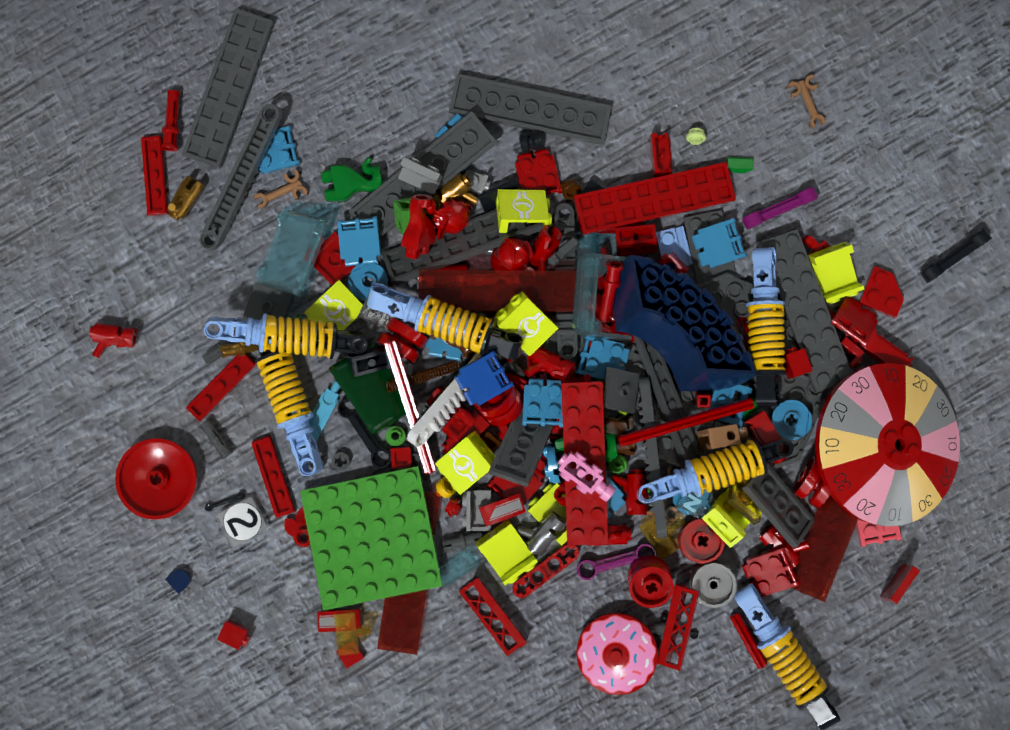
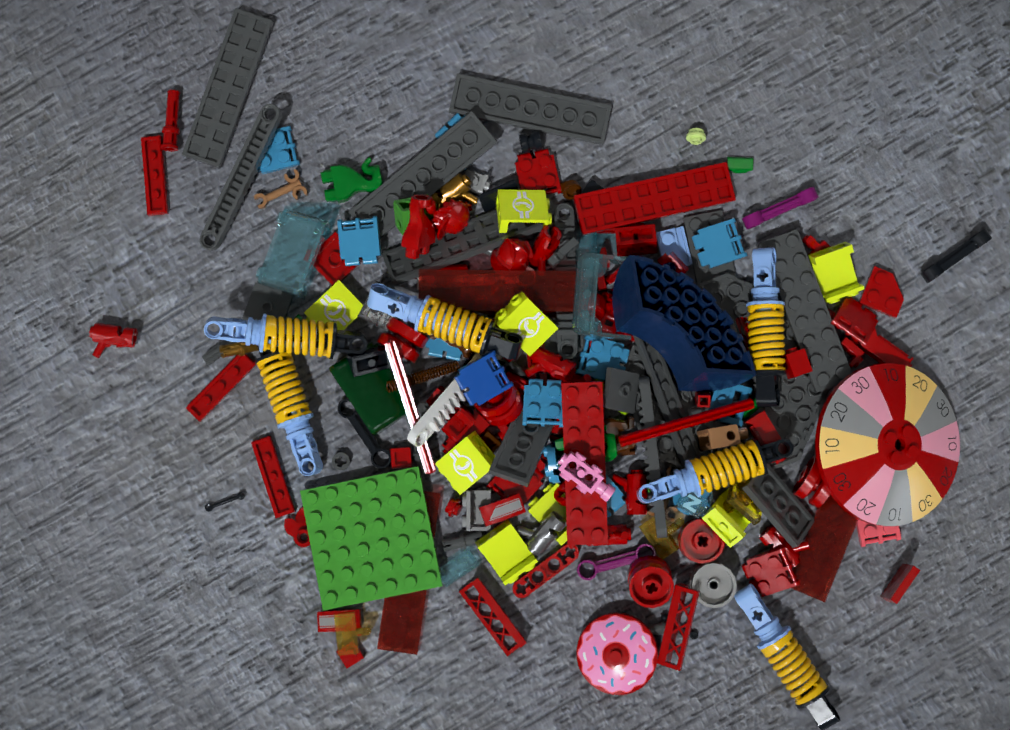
(156, 479): red dish -> none
(179, 580): dark blue tile -> none
(184, 198): pearl gold piece -> none
(216, 439): dark grey pin -> none
(234, 635): red brick -> none
(242, 522): slope -> none
(324, 409): medium azure piece -> none
(358, 277): dark azure plate -> none
(400, 440): bright green plate -> none
(420, 176): light grey bracket -> none
(444, 488): yellow tile -> none
(611, 283): red pin -> none
(618, 464): bright green plate -> none
(660, 154): red hinge -> none
(748, 640): red axle -> none
(799, 412): dark azure plate -> none
(804, 87): medium nougat bar -> none

